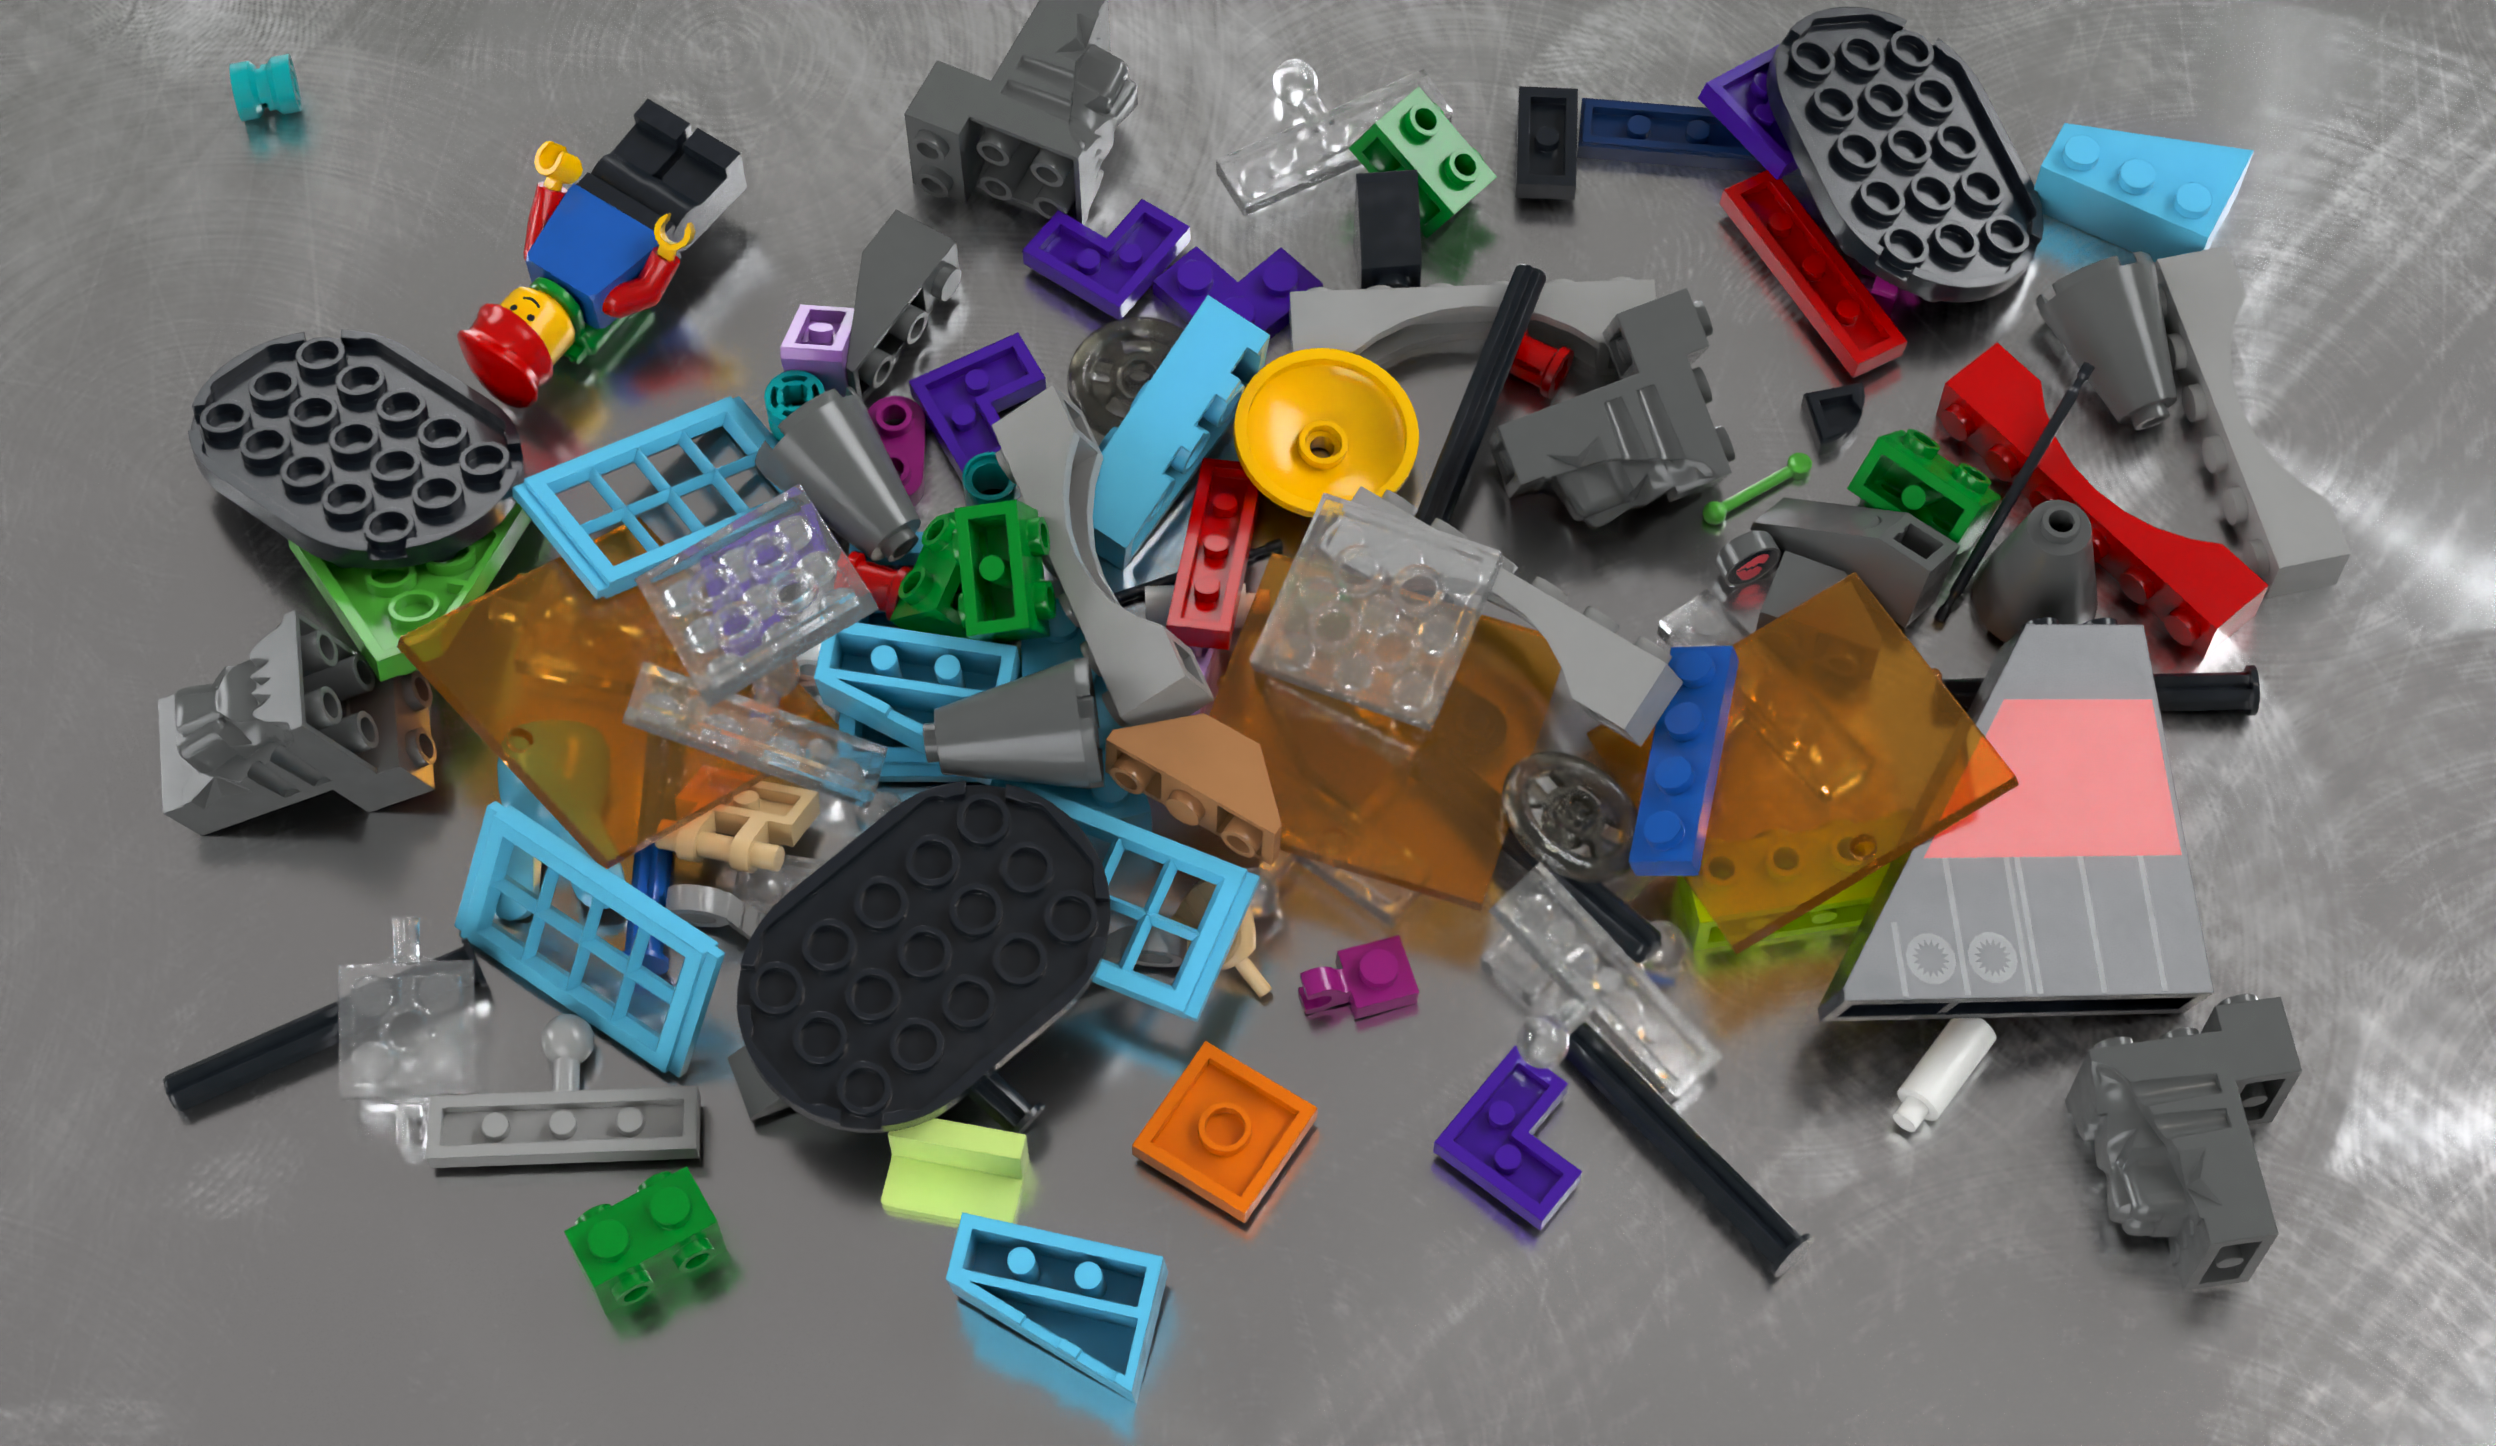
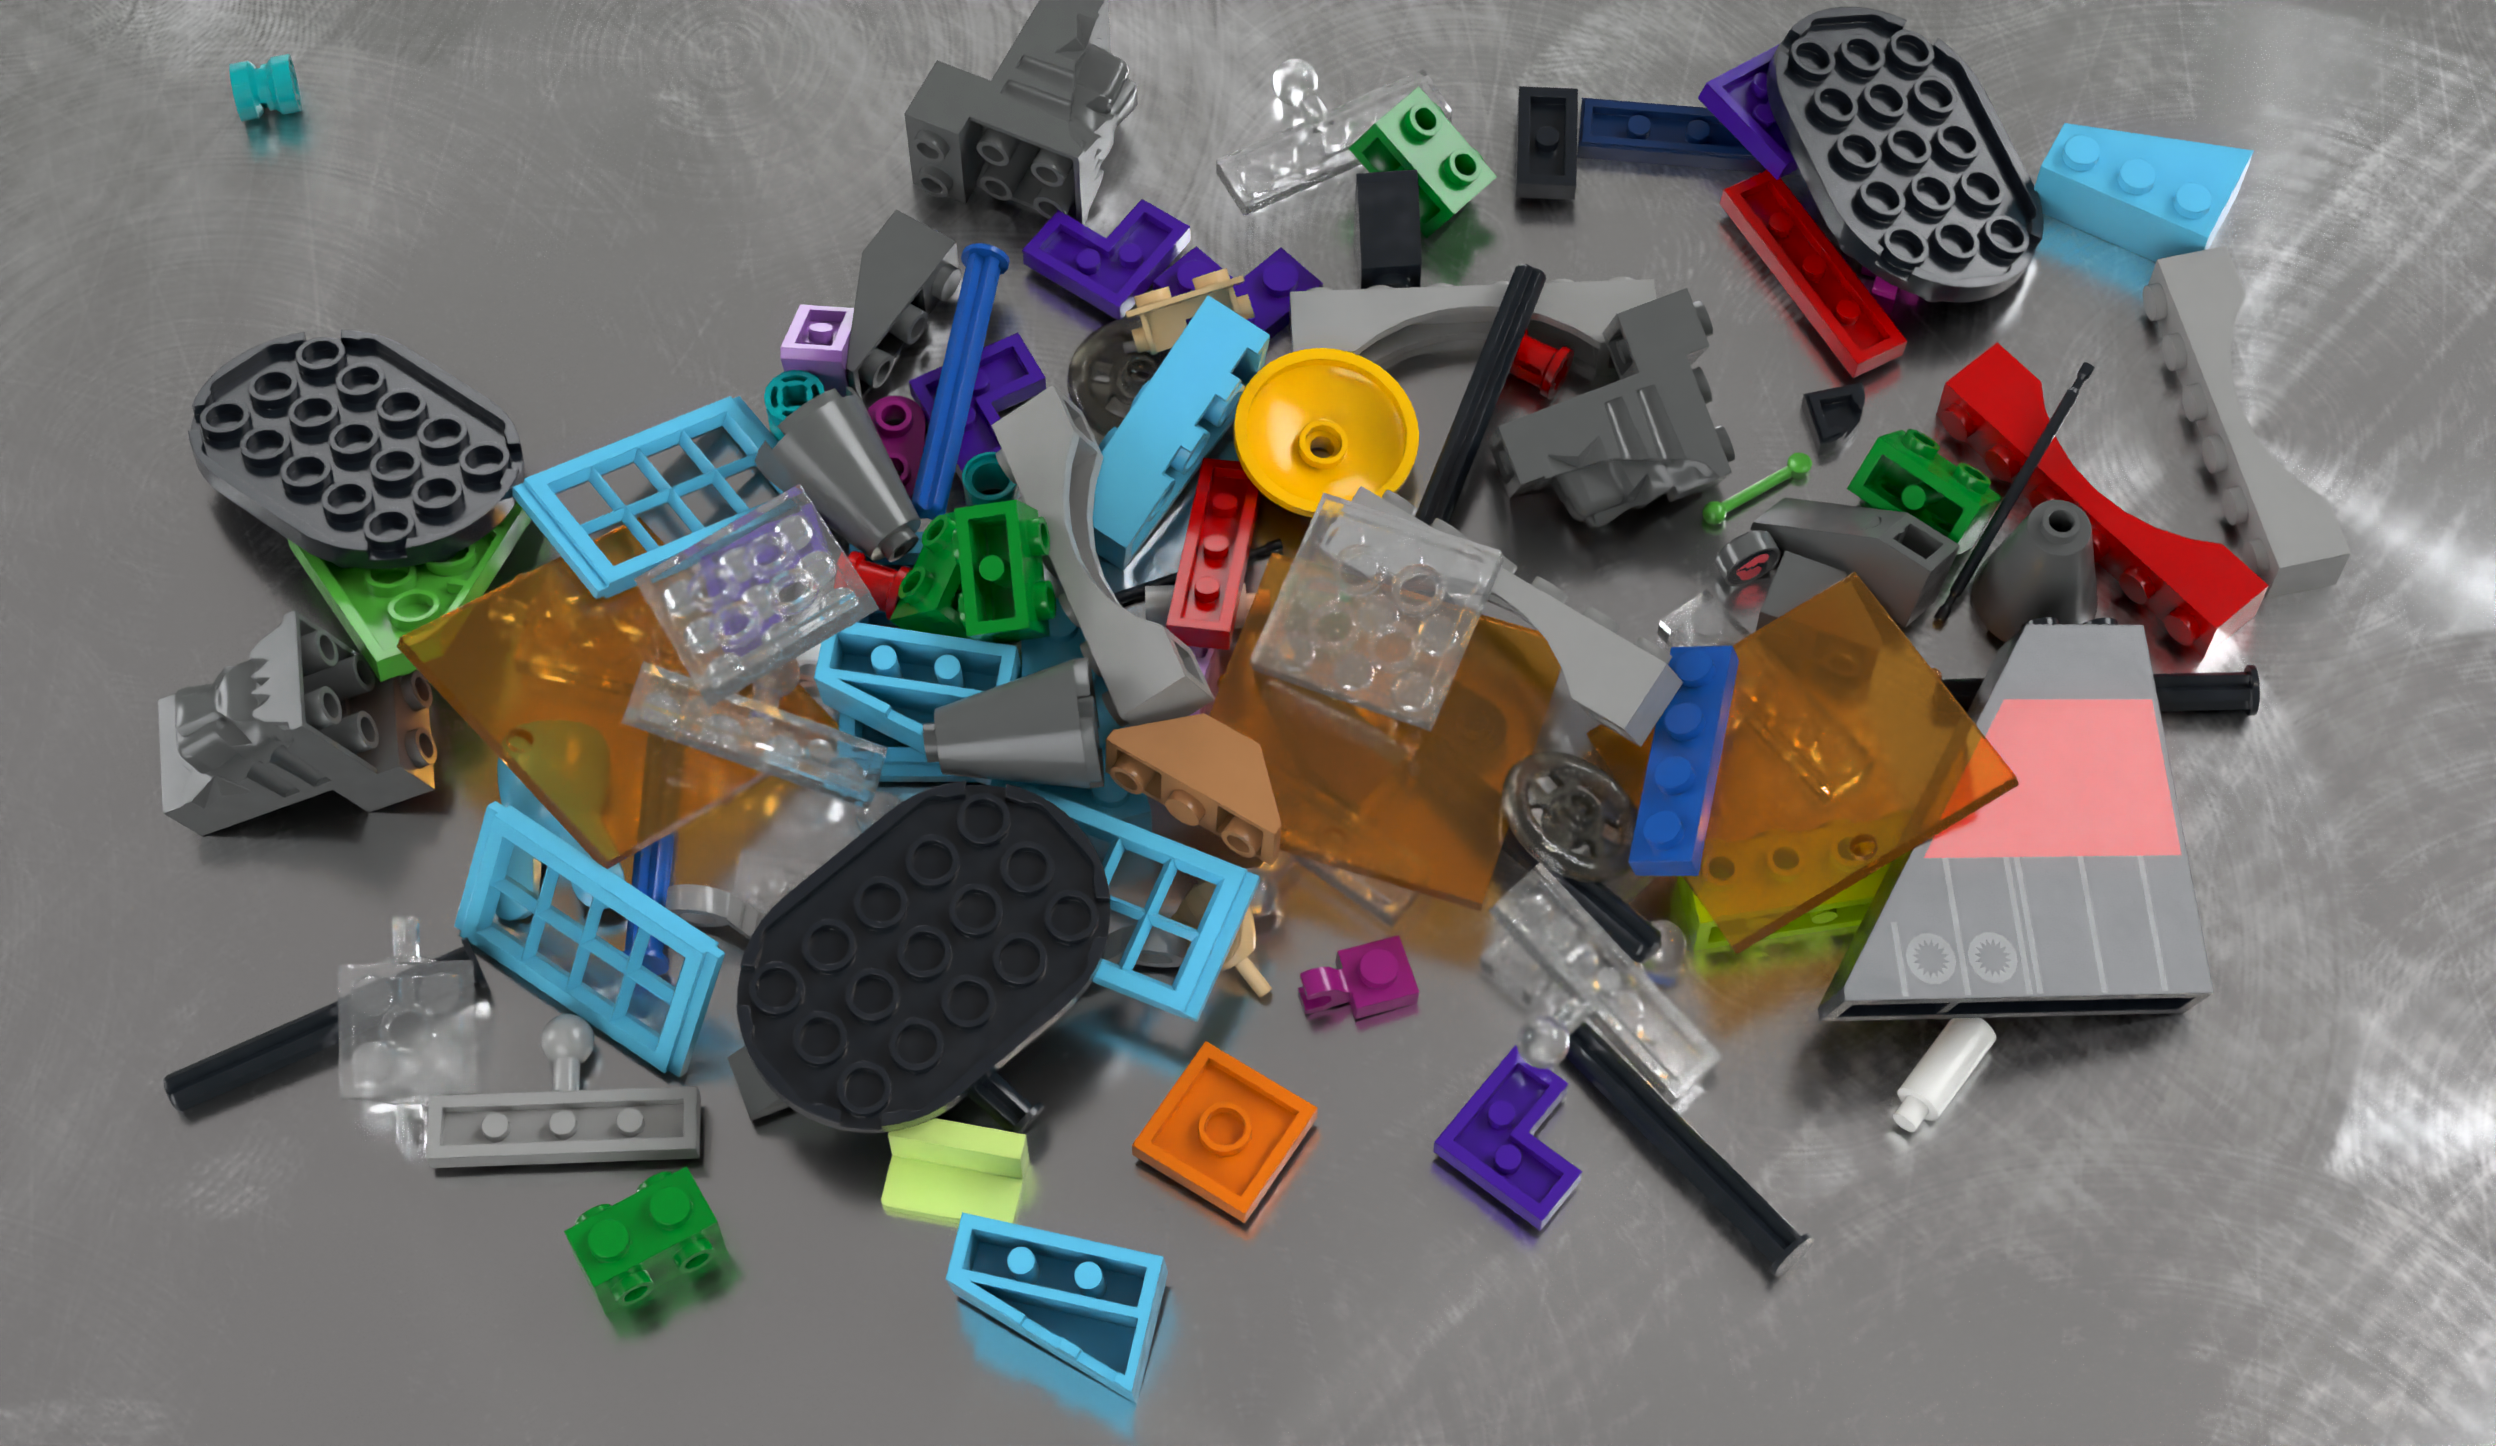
(600, 248): piece -> none
(760, 821): tan plate -> none
(958, 377): none -> blue axle
(1166, 316): none -> tan hinge
(2117, 325): dark grey cone -> none
(2178, 1138): dark grey brick -> none

